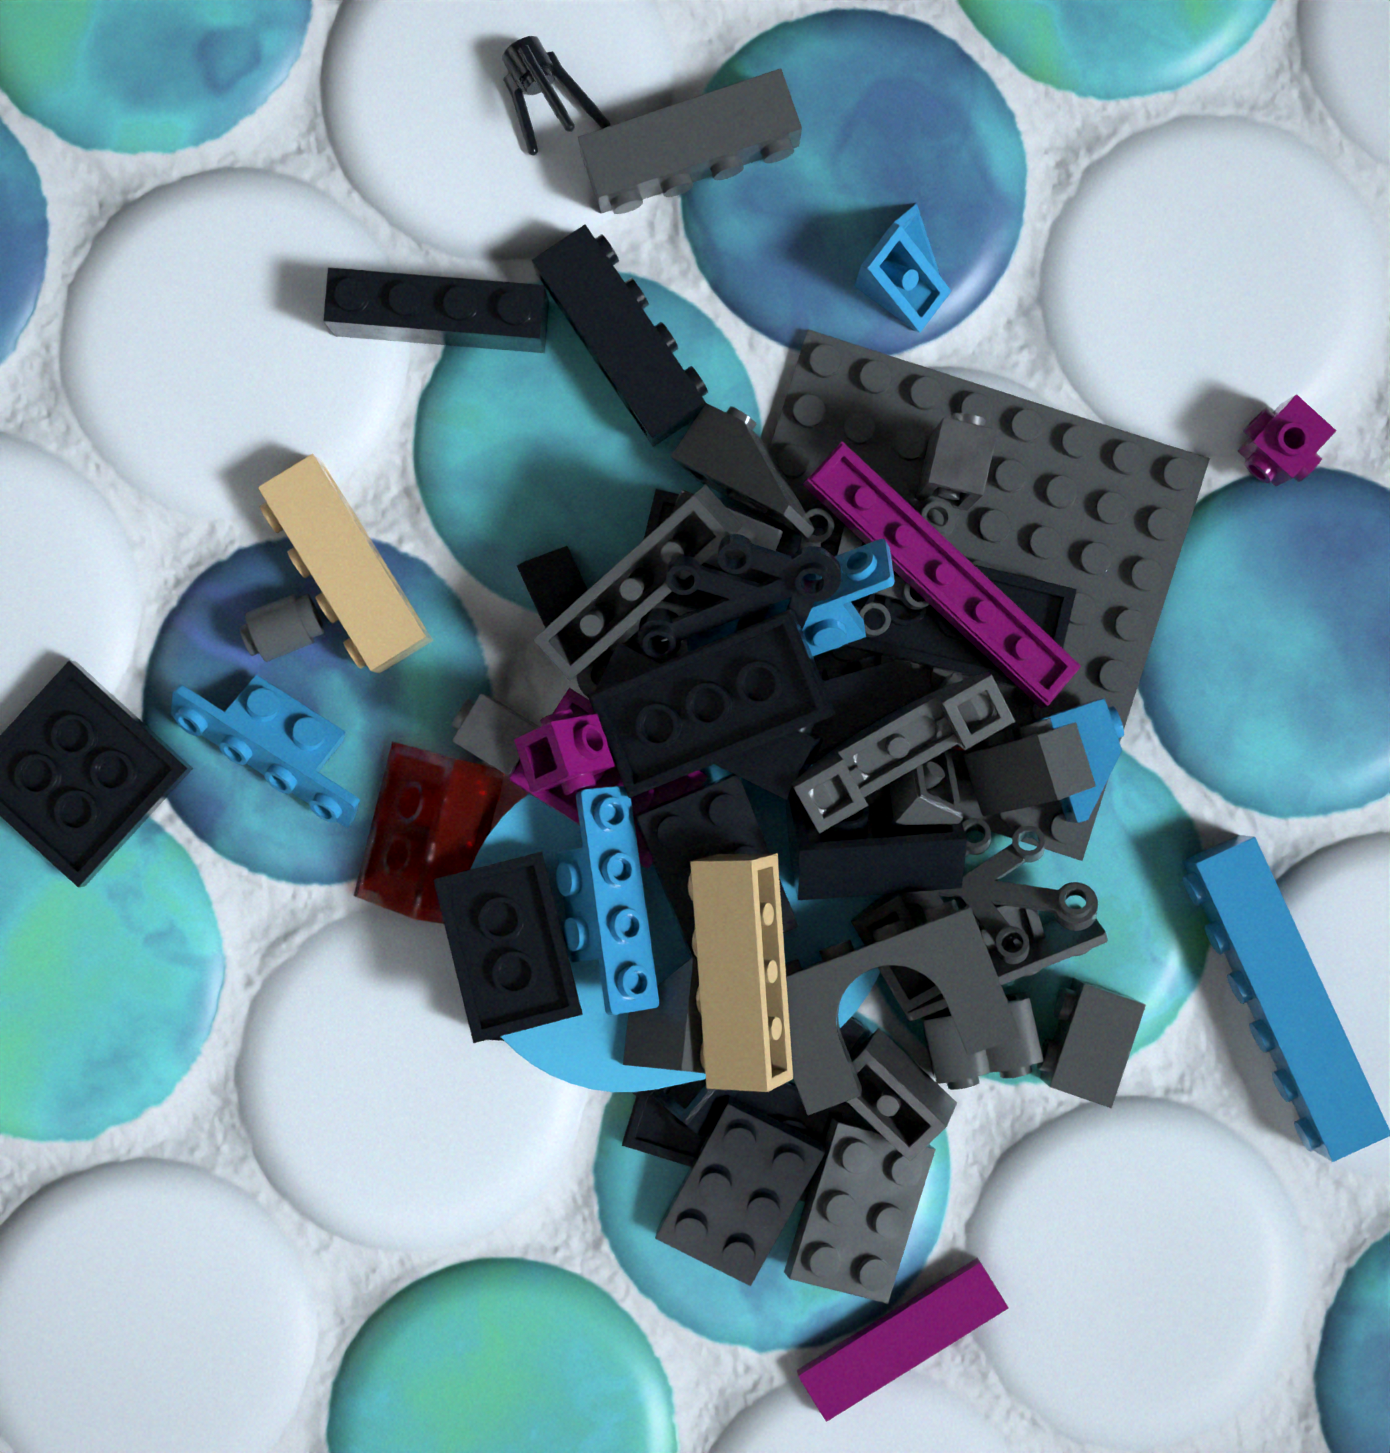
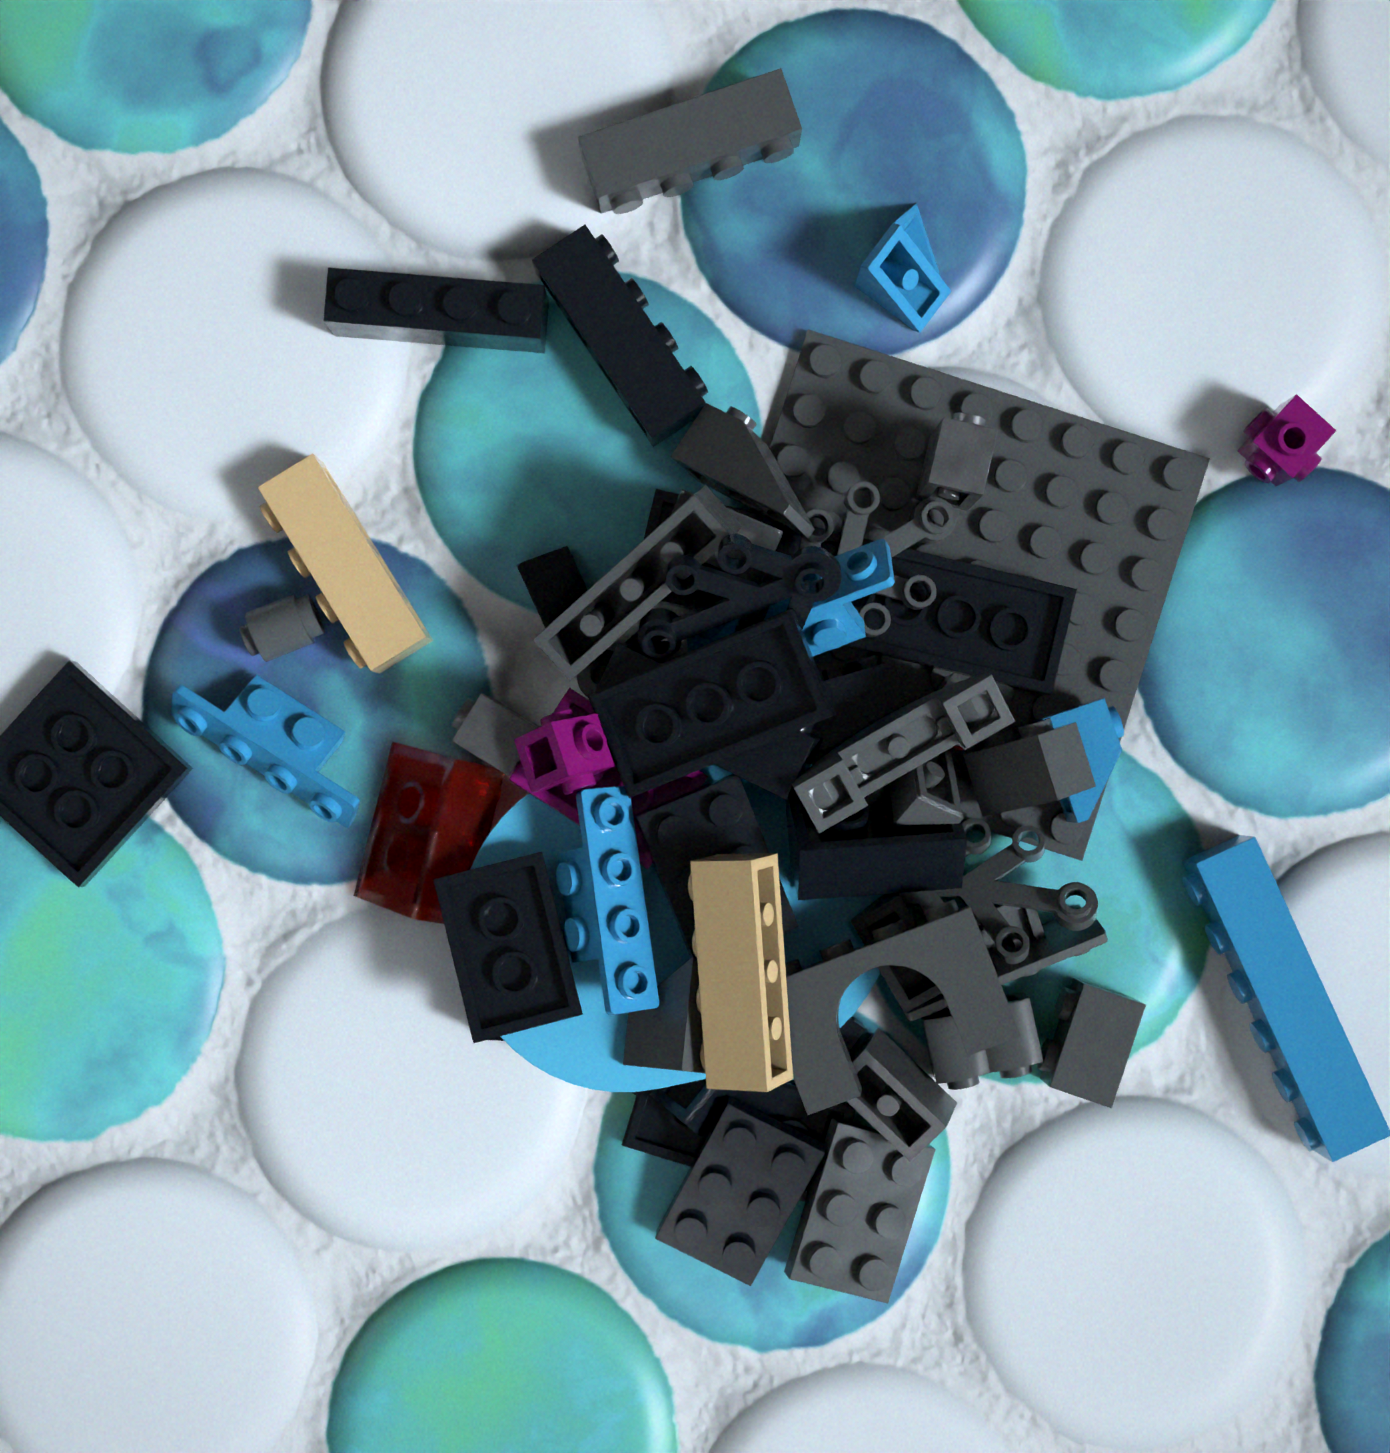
(533, 71): black plant -> none
(902, 1339): magenta tile -> none
(943, 575): magenta tile -> none

